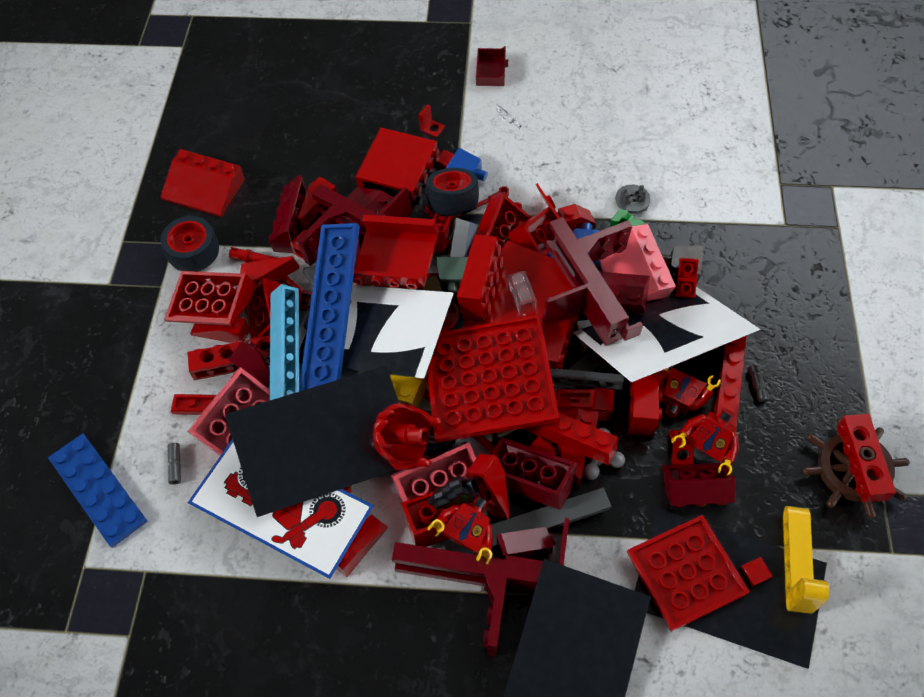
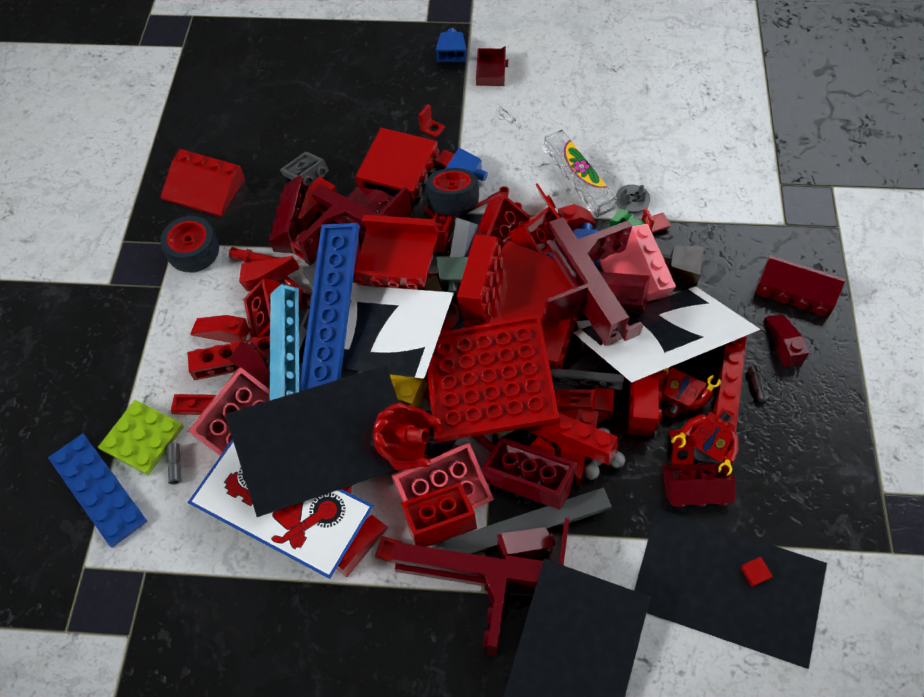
(141, 437): none -> lime plate
(209, 297): red slope -> none
(307, 166): none -> dark grey plate
(386, 548): none -> red tile
(451, 47): none -> blue torso
(455, 492): black rock -> none
(467, 527): red torso -> none
(492, 484): red slope -> none
(522, 293): clear brick -> none
(579, 173): none -> clear brick
(656, 222): none -> bracket
(687, 277): red slope -> none
(687, 573): red plate -> none
(787, 340): none -> dark red slope
(800, 286): none -> dark red slope
(802, 591): yellow beam -> none
(863, 460): brick -> none

